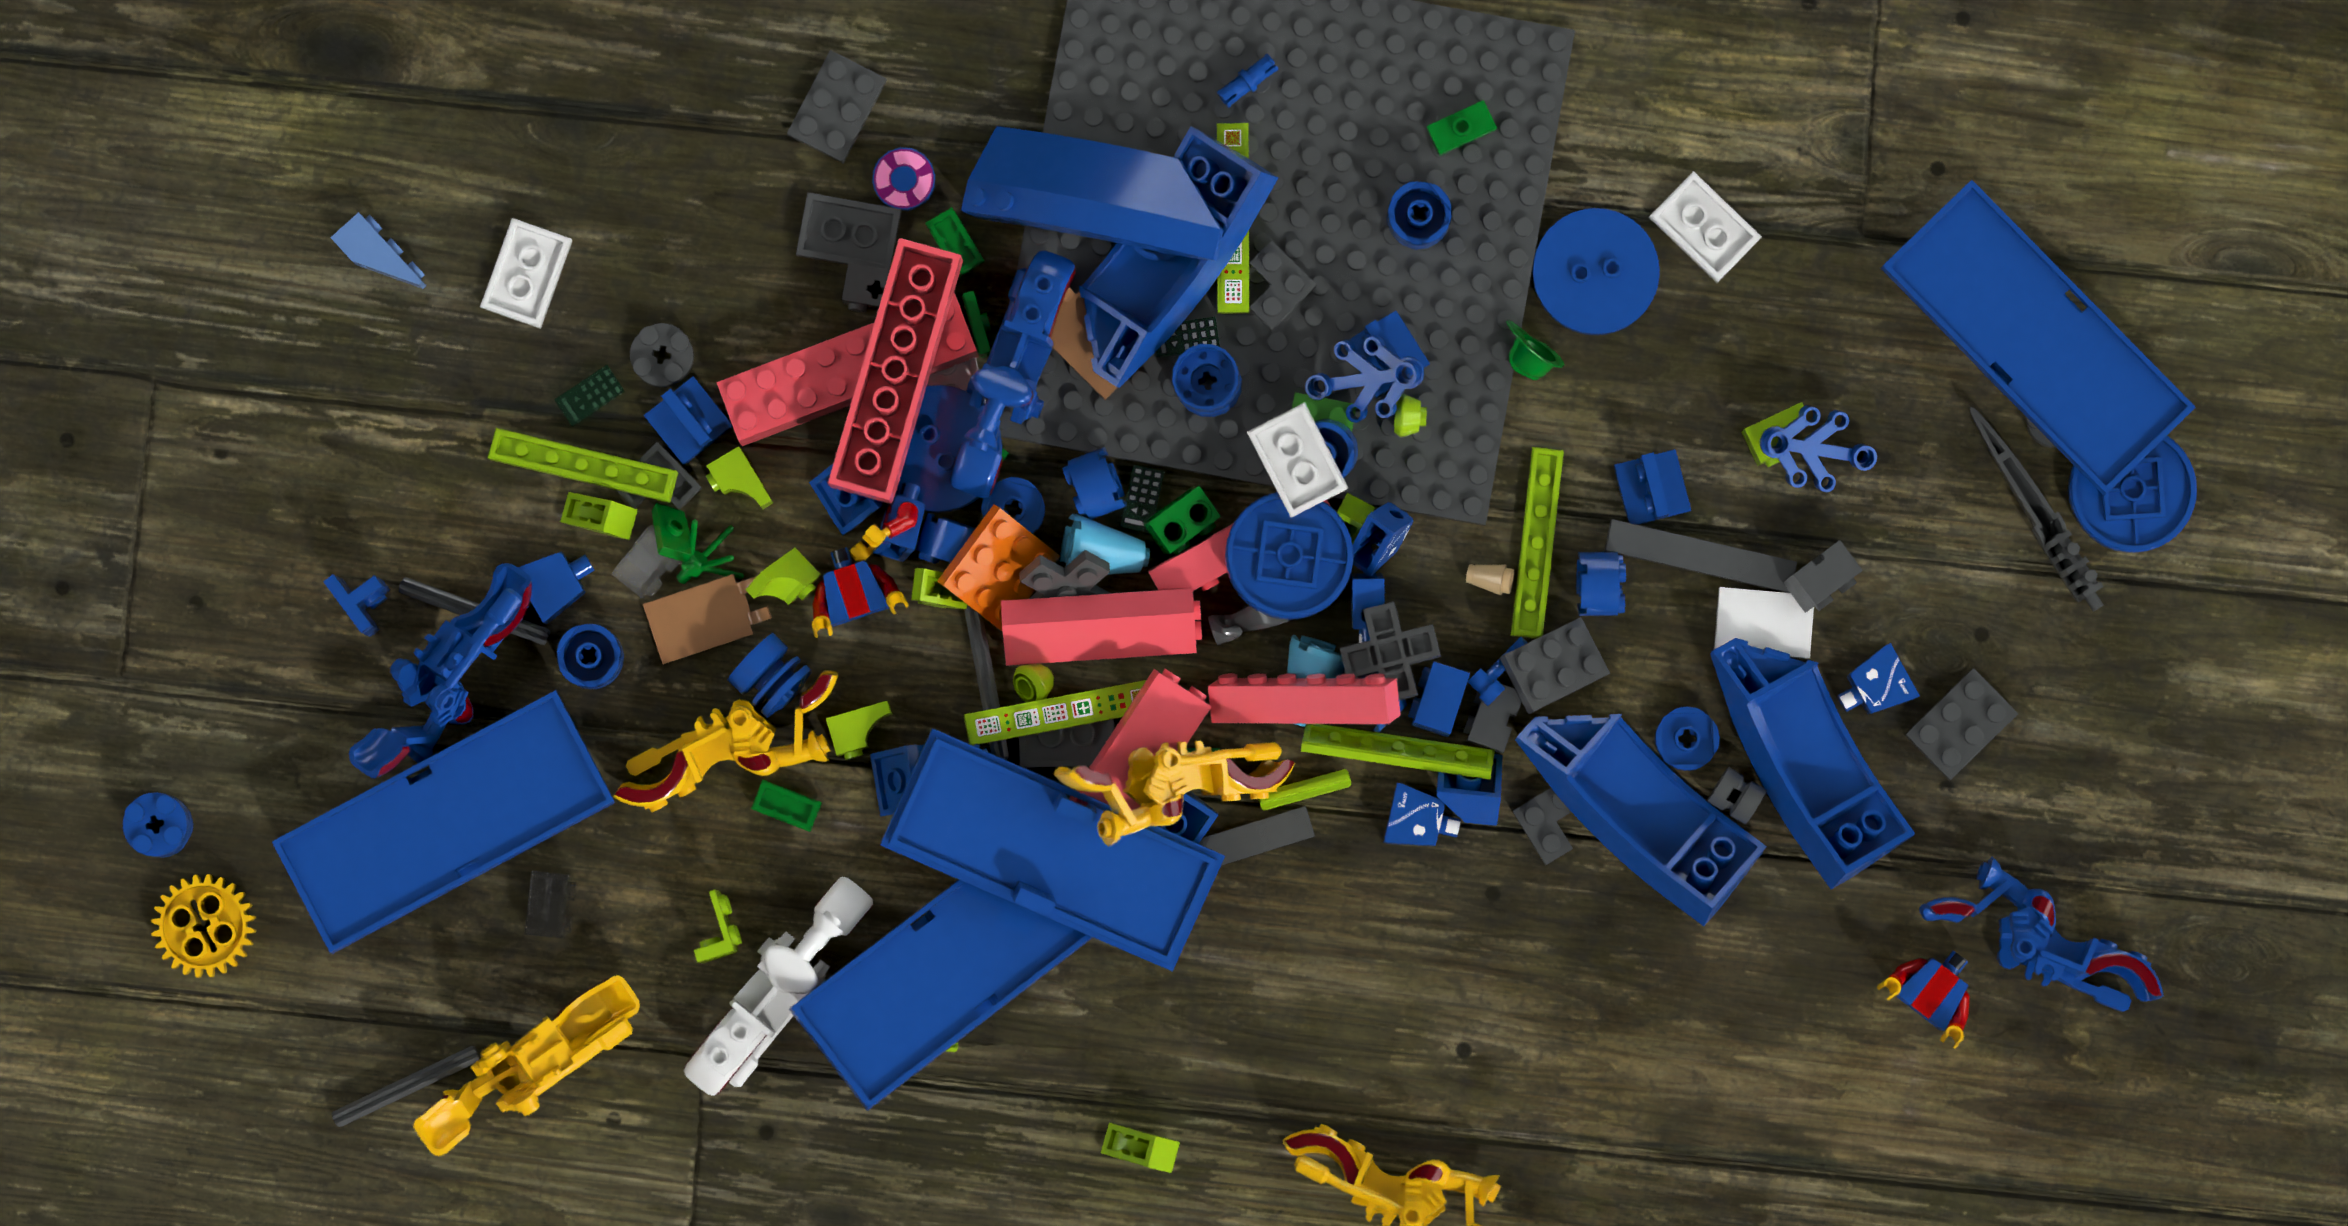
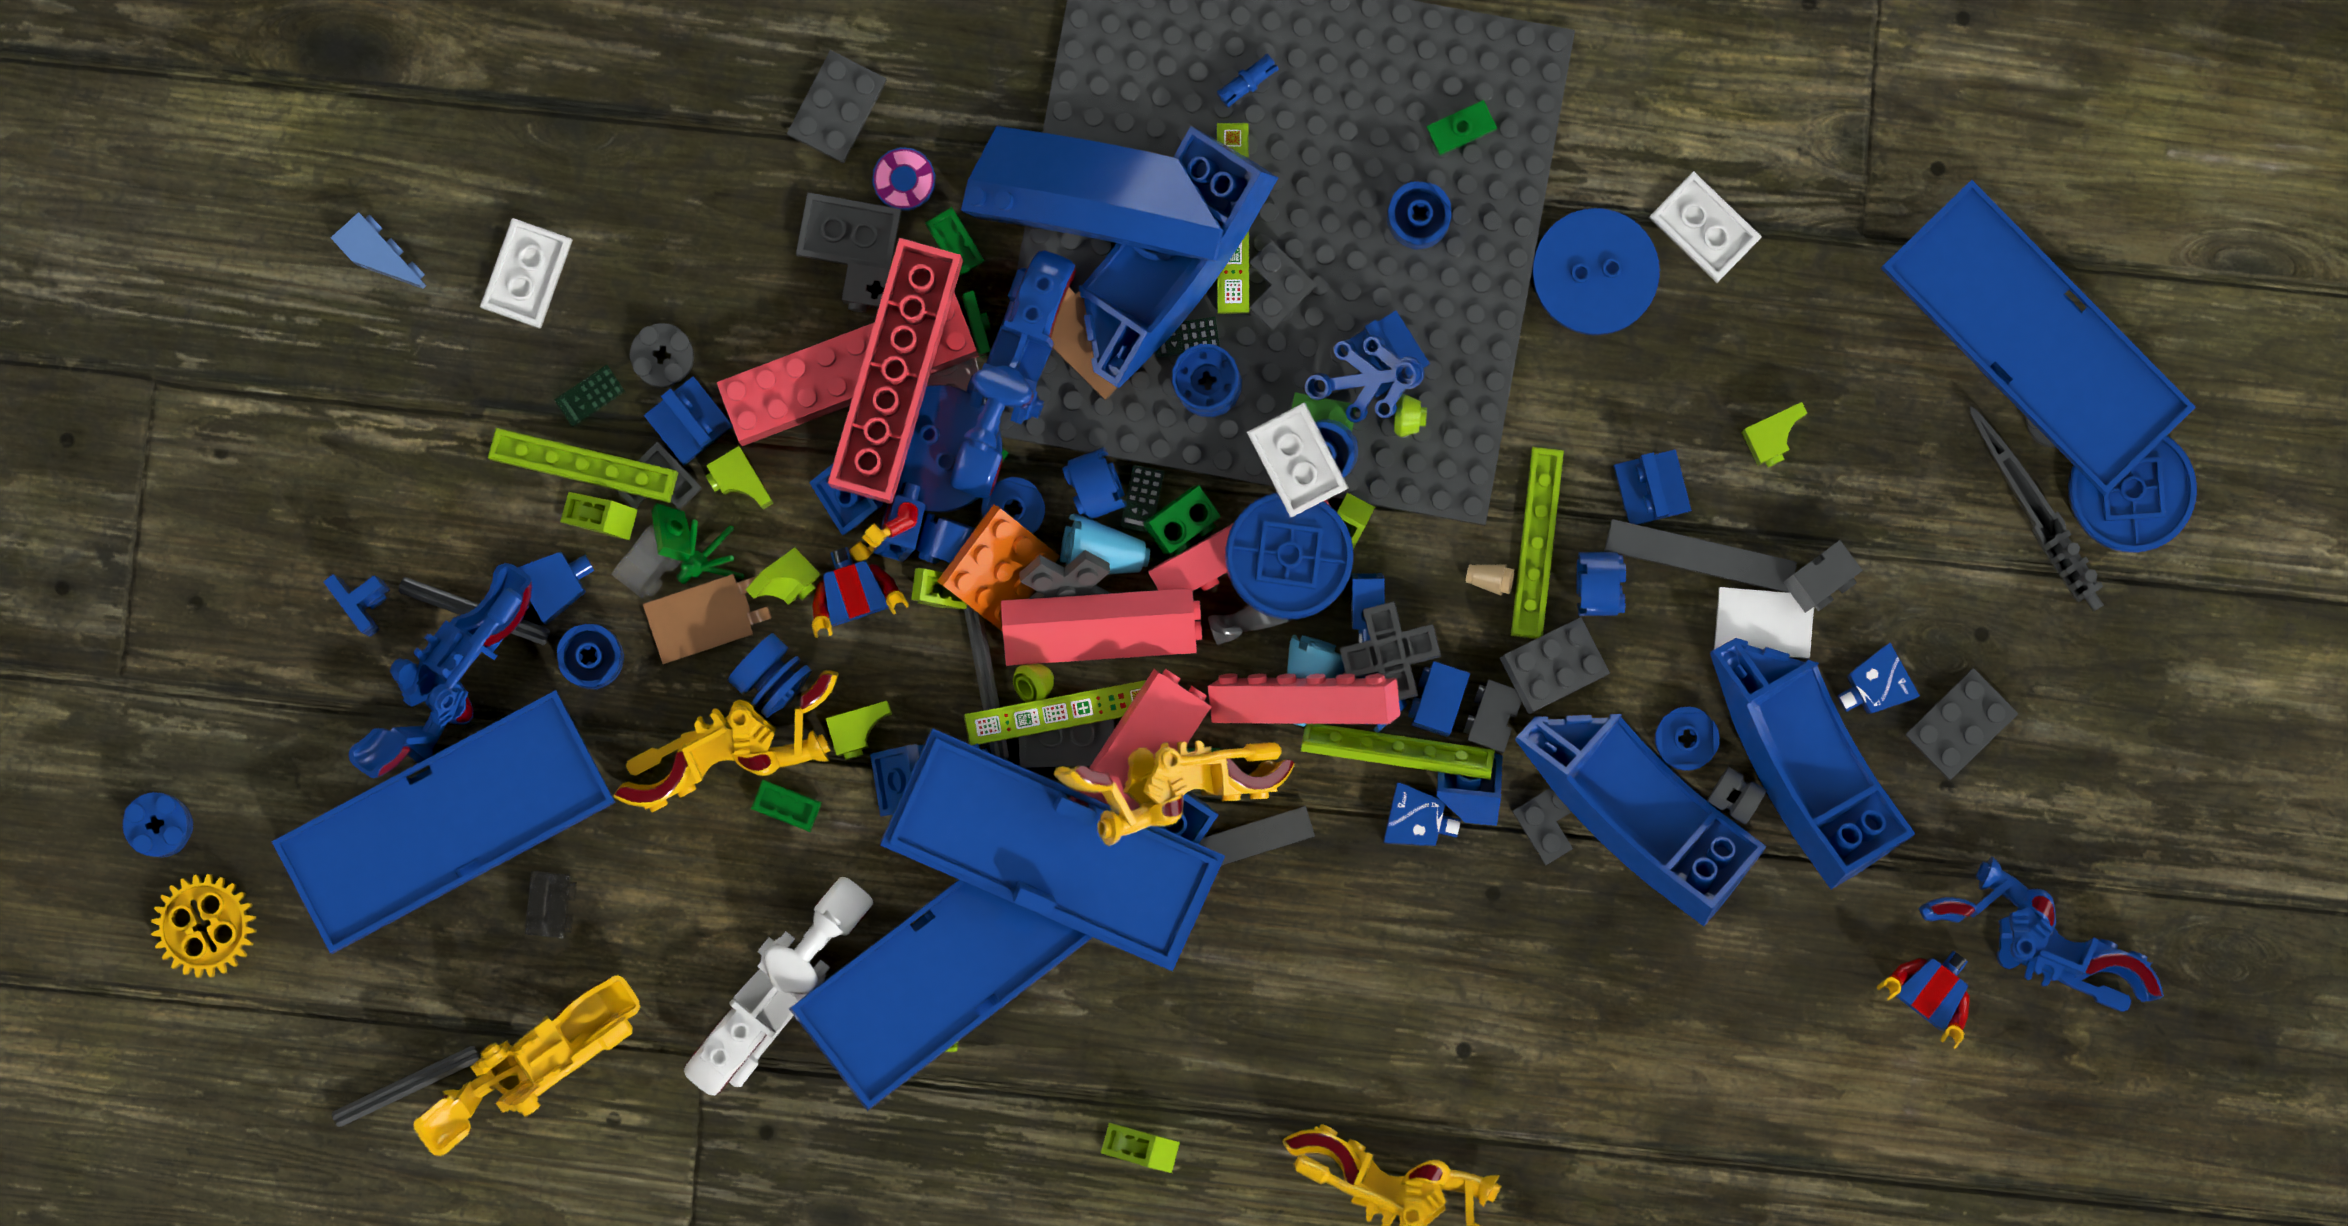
(715, 948): lime bracket -> none
(1307, 789): lime axle -> none
(1385, 527): blue torso -> none
(1486, 682): blue brick -> none
(1530, 355): green piece -> none
(1812, 447): blue plant -> none

